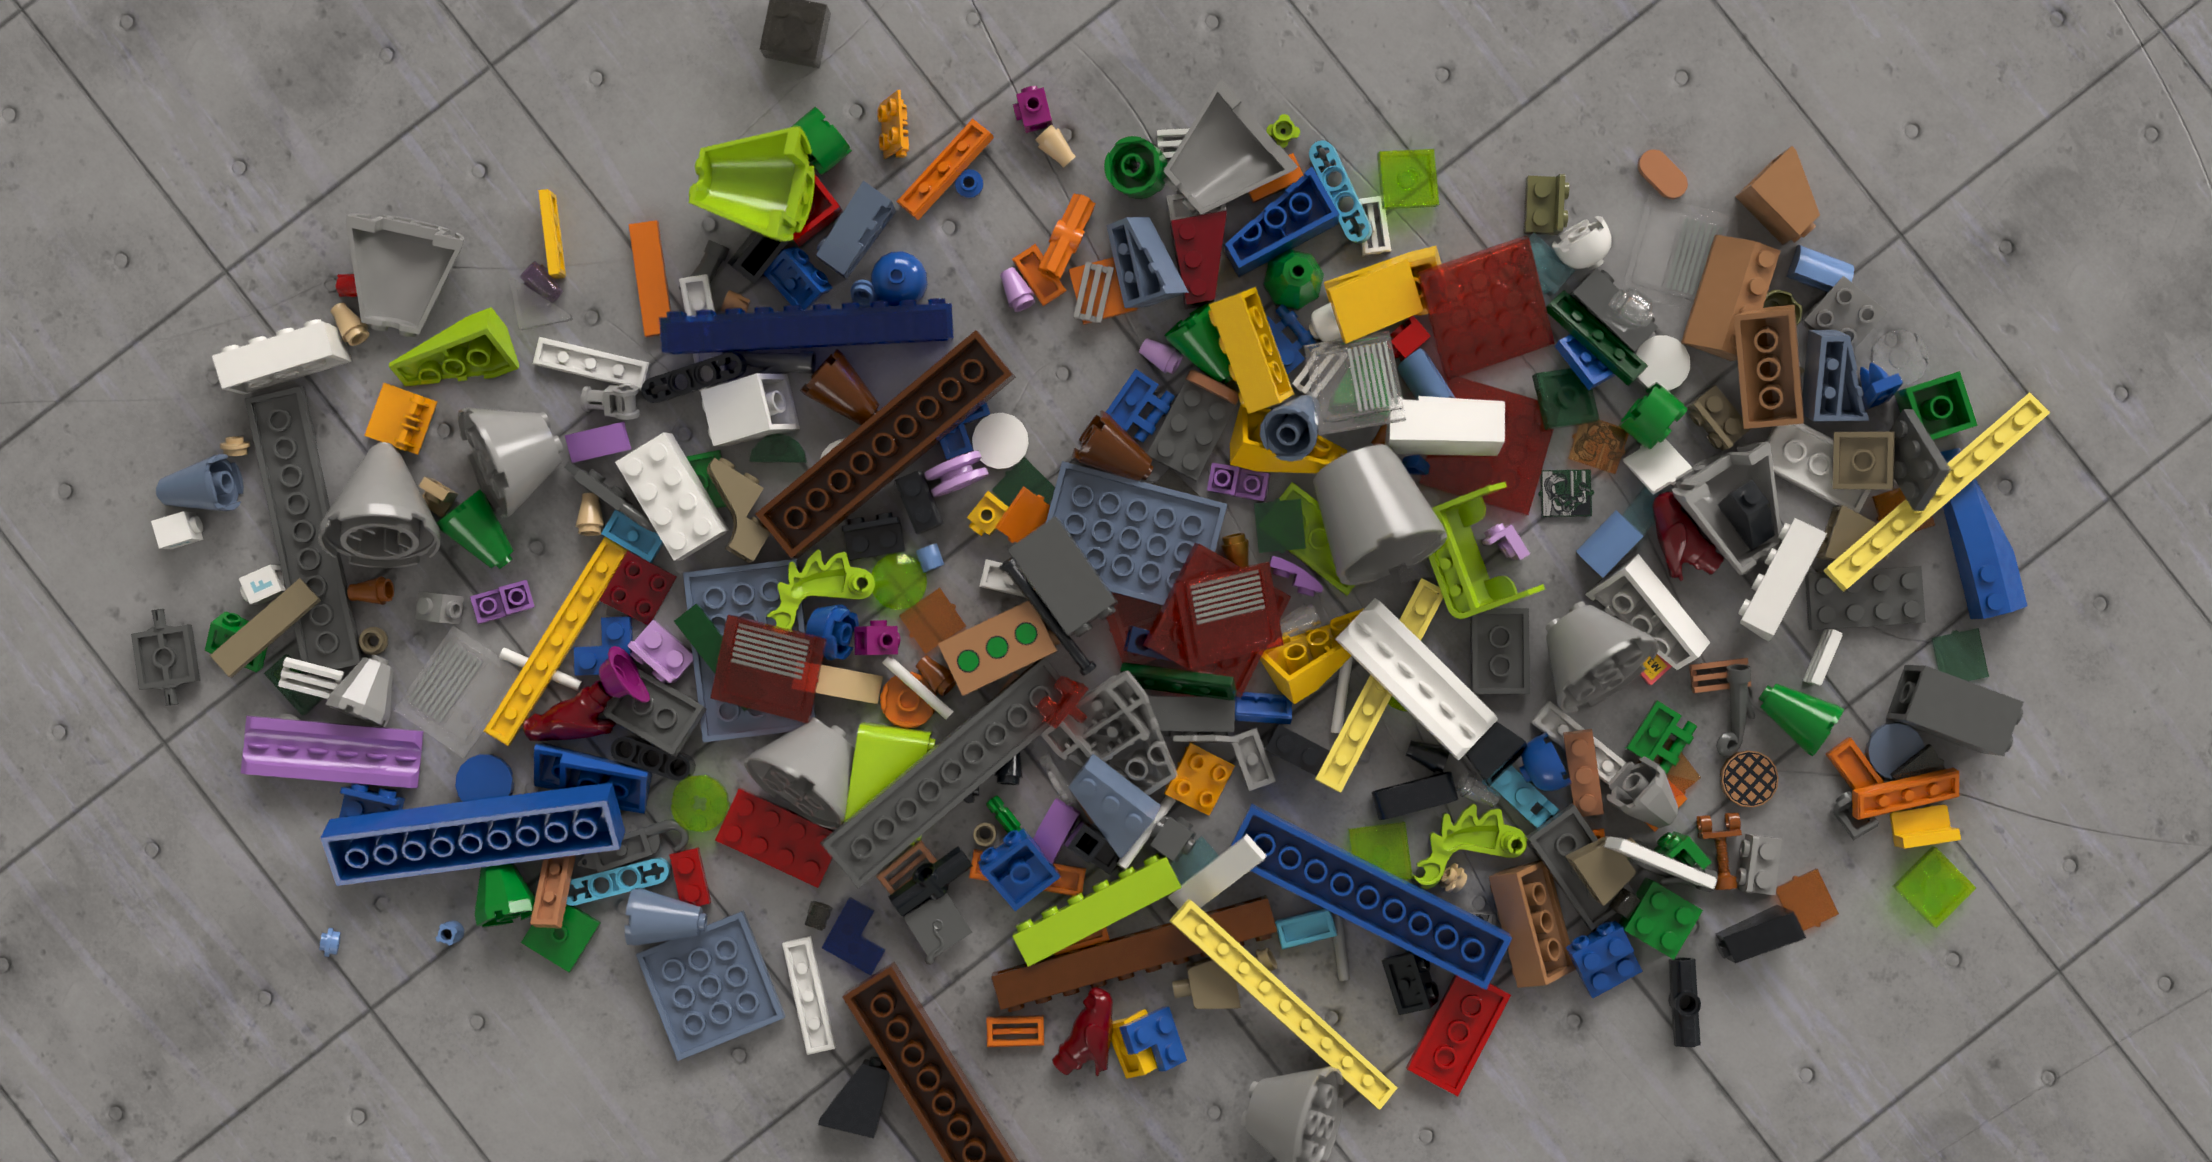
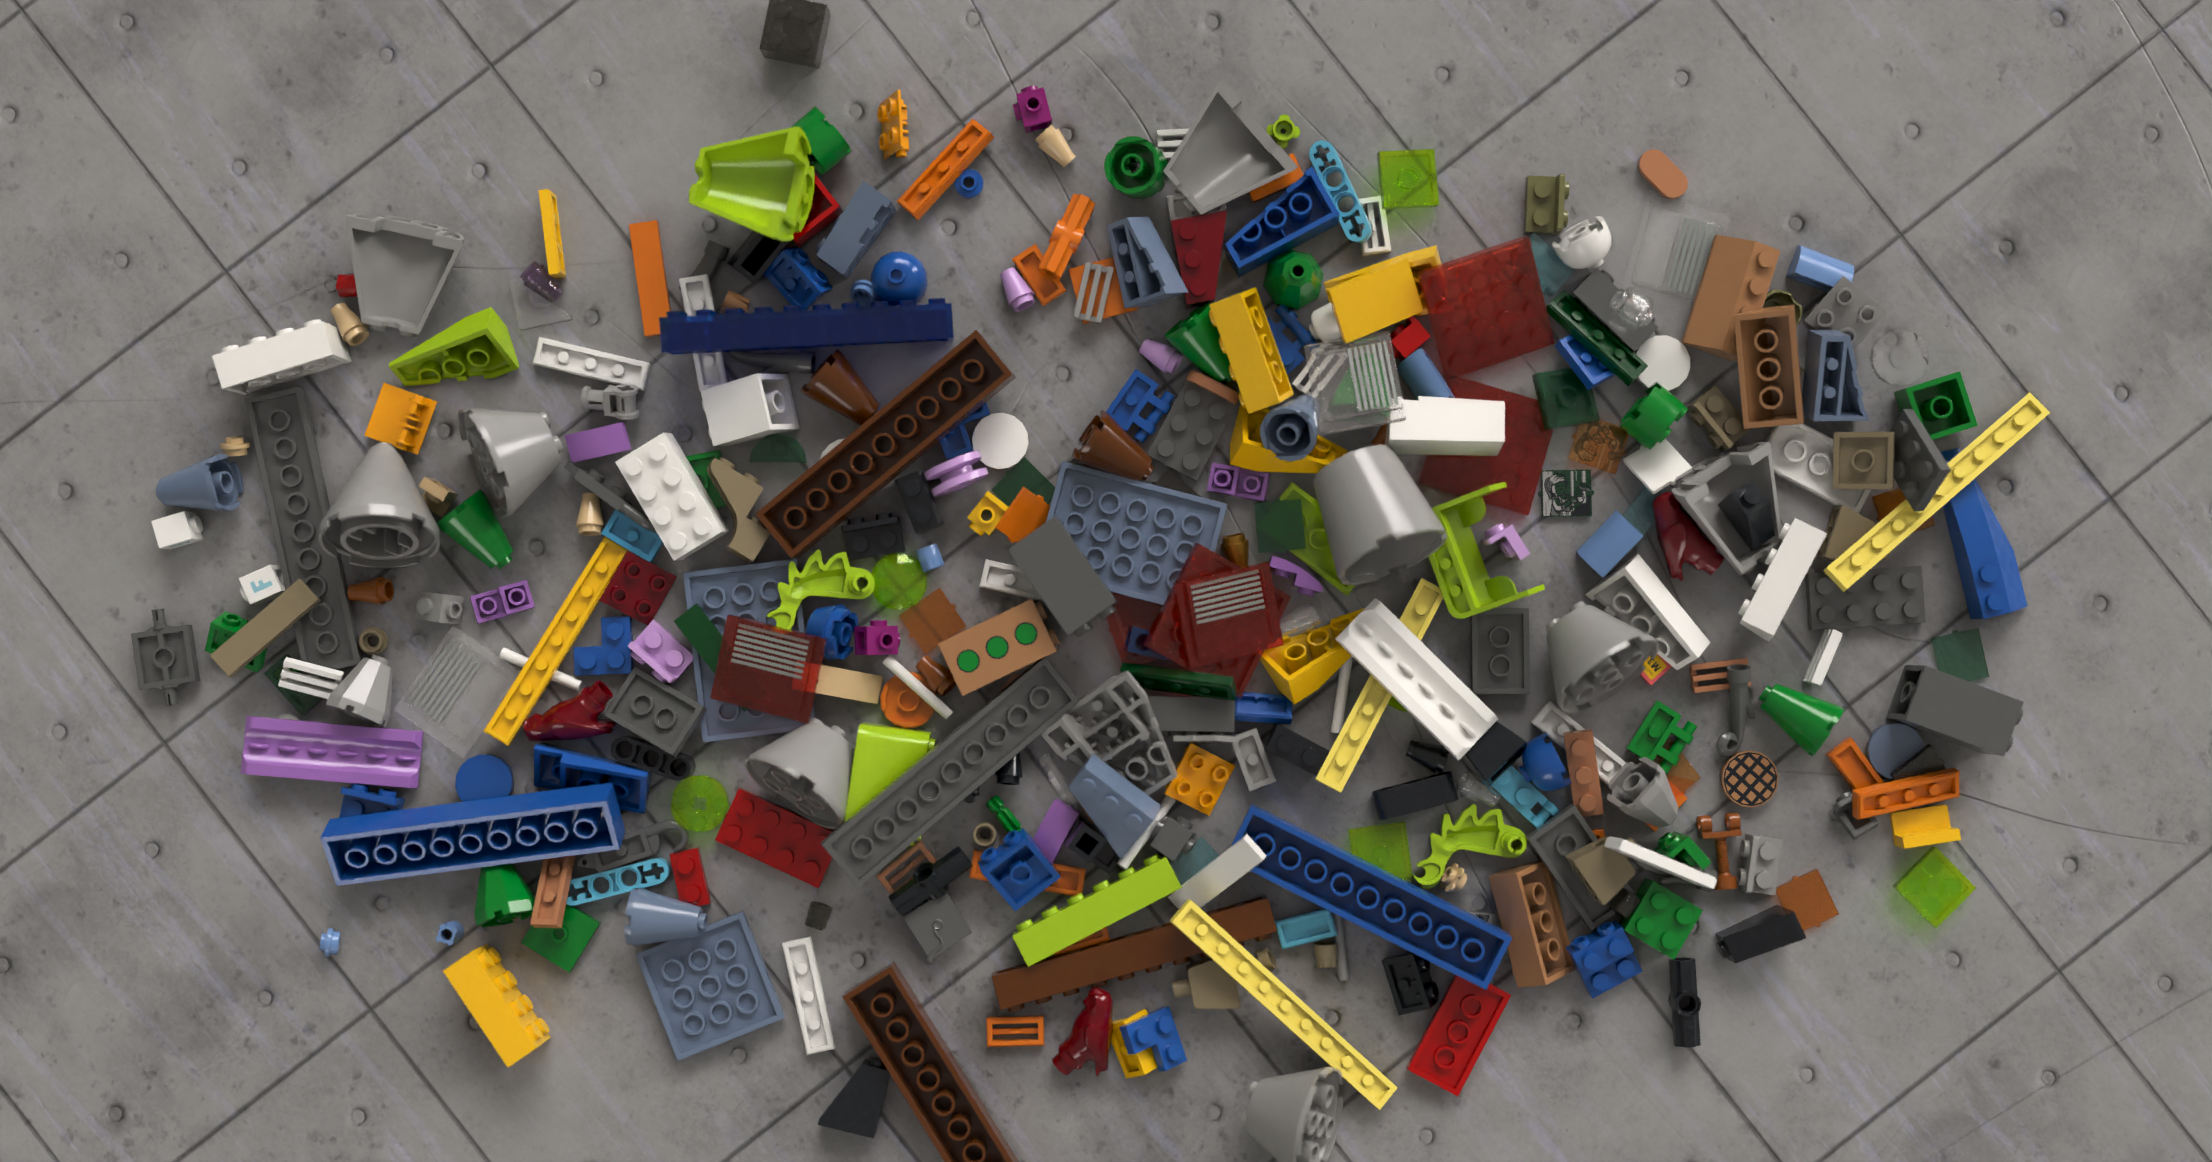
(497, 1004): none -> yellow brick
(621, 676): magenta piece -> none
(693, 377): black beam -> none
(846, 938): clear blue tile -> none
(1047, 616): black bar -> none
(1056, 713): clear red hips -> none
(1325, 954): none -> dark tan hose
(1416, 465): blue tile -> none
(1782, 198): medium nougat slope -> none
(1878, 386): blue tile -> none

